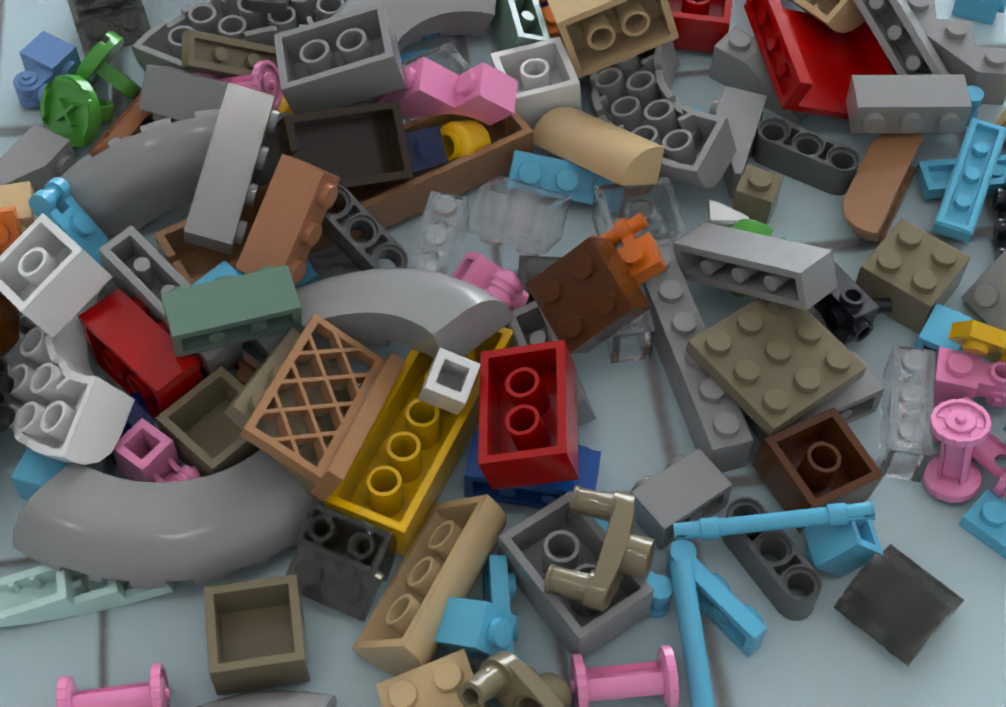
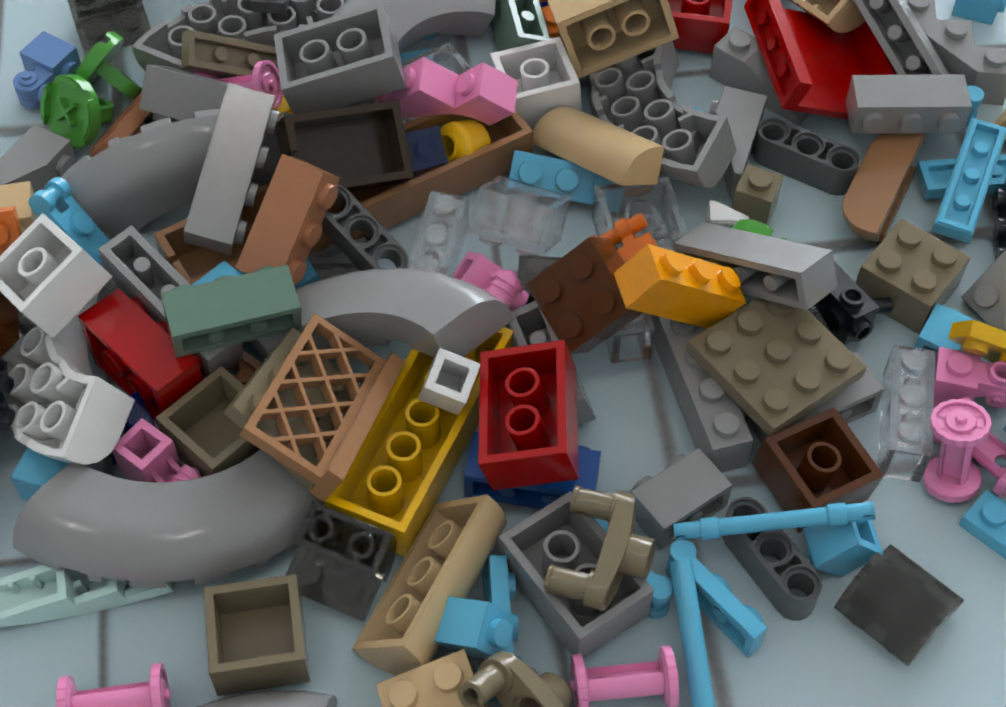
(679, 287): none -> light orange brick

